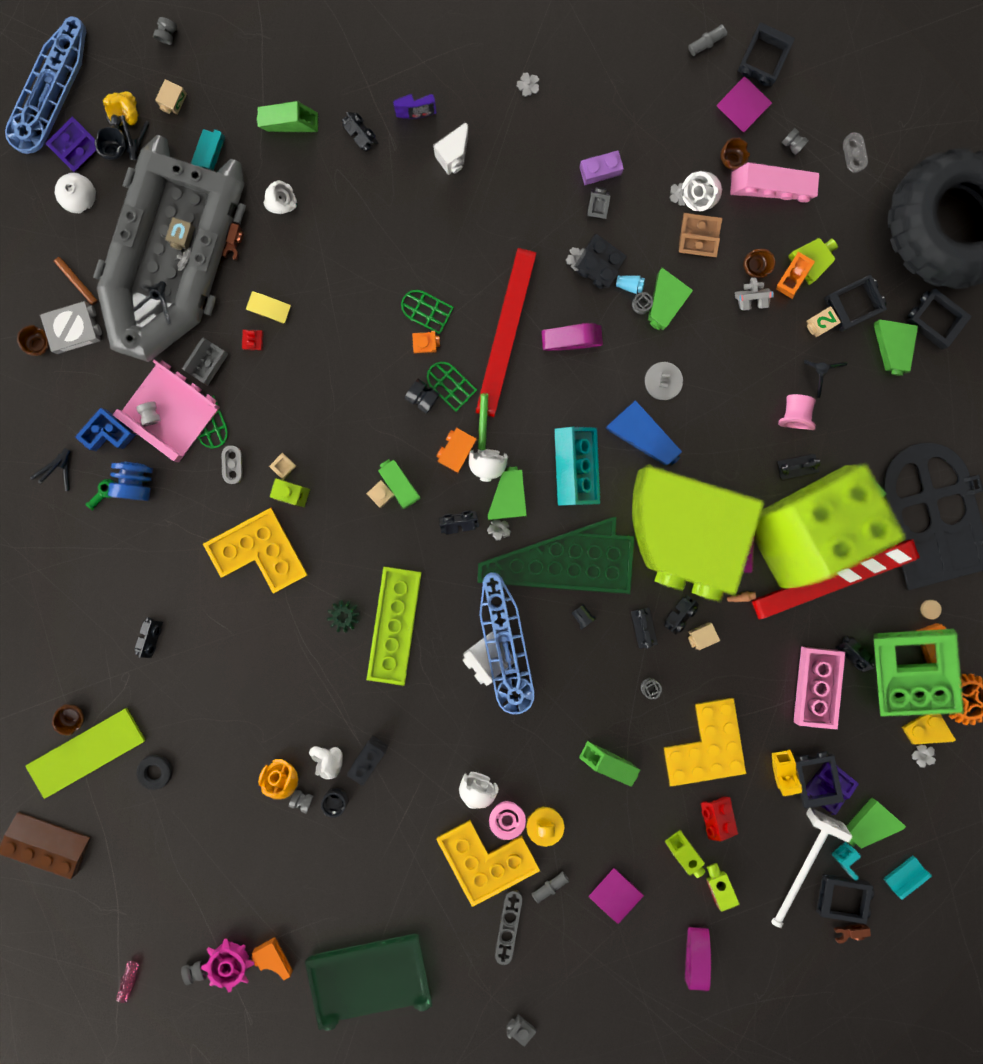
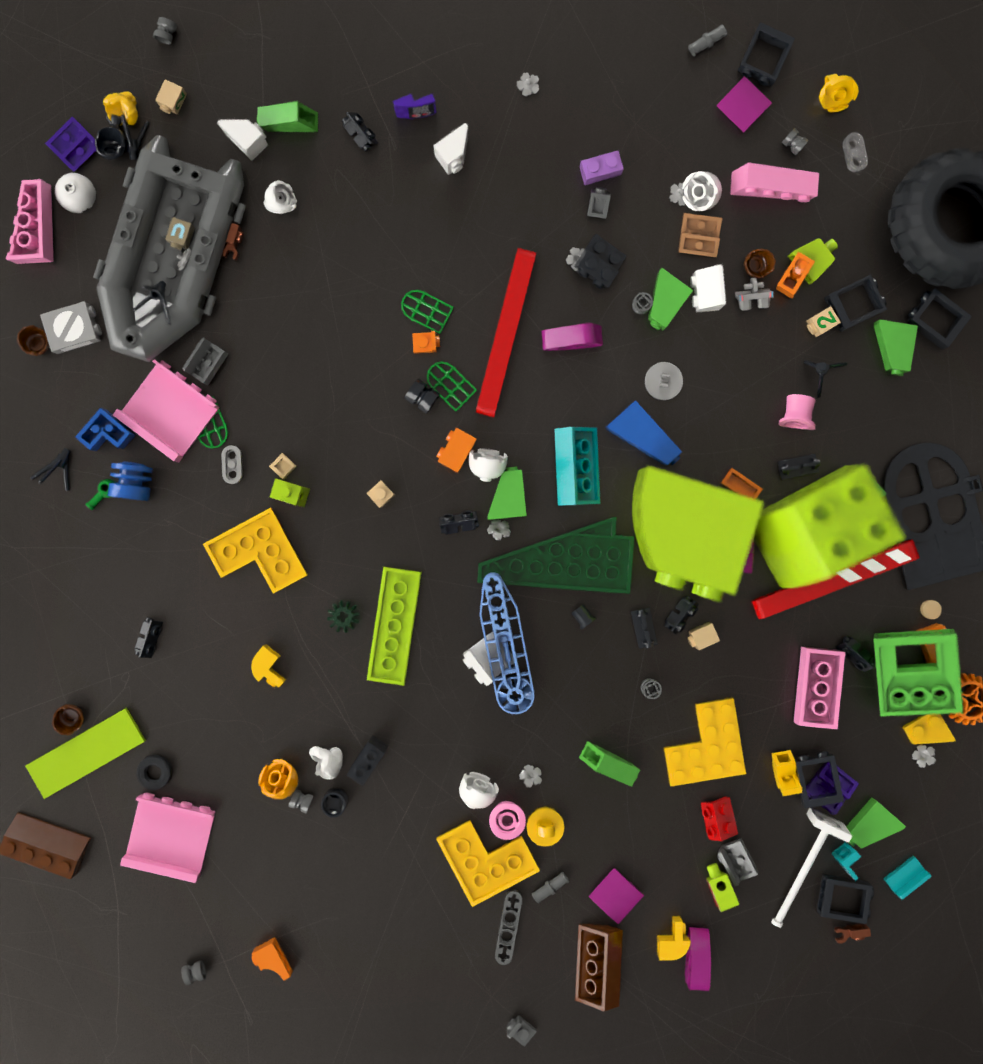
(33, 224): none -> bright pink wedge
(46, 88): medium blue beam -> none
(76, 281): dark orange bar -> none
(127, 982): clear pink pin -> none
(148, 413): light grey wheel -> none
(169, 837): none -> bright pink panel
(208, 149): teal panel -> none
(230, 954): dark pink brick -> none
(245, 136): none -> white slope
(252, 340): red tile -> none
(263, 664): none -> yellow brick
(268, 307): light yellow slope -> none
(368, 980): clear green windscreen -> none
(398, 483): bright green slope -> none
(483, 421): bright green bar -> none
(530, 776): none -> light grey plant
(599, 966): none -> reddish brown slope
(633, 284): medium azure cone -> none
(675, 945): none -> yellow brick
(686, 854): lime torso -> none
(708, 289): none -> white slope
(735, 153): reddish brown hair -> none
(737, 861): none -> dark grey bracket
(741, 485): none -> orange tile
(743, 597): nougat piece -> none
(838, 92): none -> yellow tile

